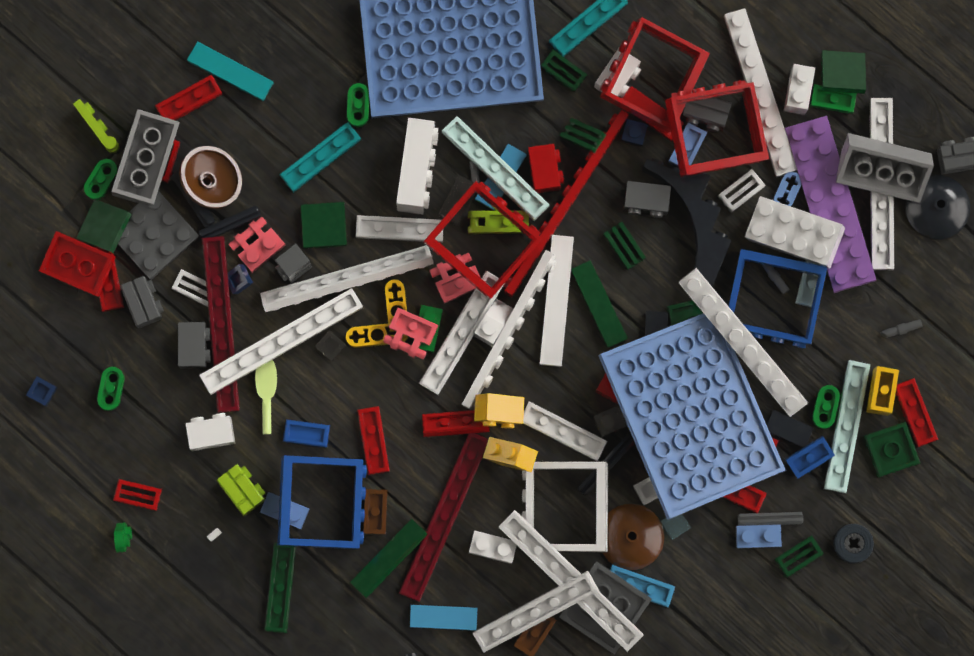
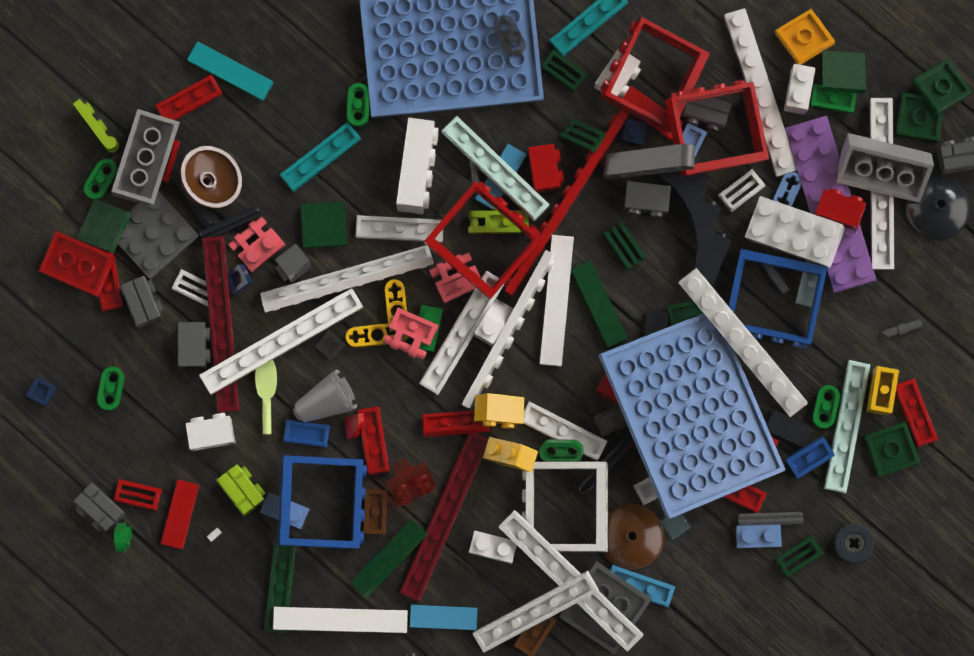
(99, 508): none -> dark grey brick
(180, 514): none -> red tile
(326, 399): none -> light grey cone
(340, 619): none -> white tile
(353, 425): none -> red tile
(410, 482): none -> clear red plate
(510, 36): none -> clear smoke plate
(562, 450): none -> green plate
(649, 161): none -> dark grey beam
(805, 37): none -> light orange tile
(841, 208): none -> red brick
(917, 119): none -> dark green tile
(942, 87): none -> dark green tile

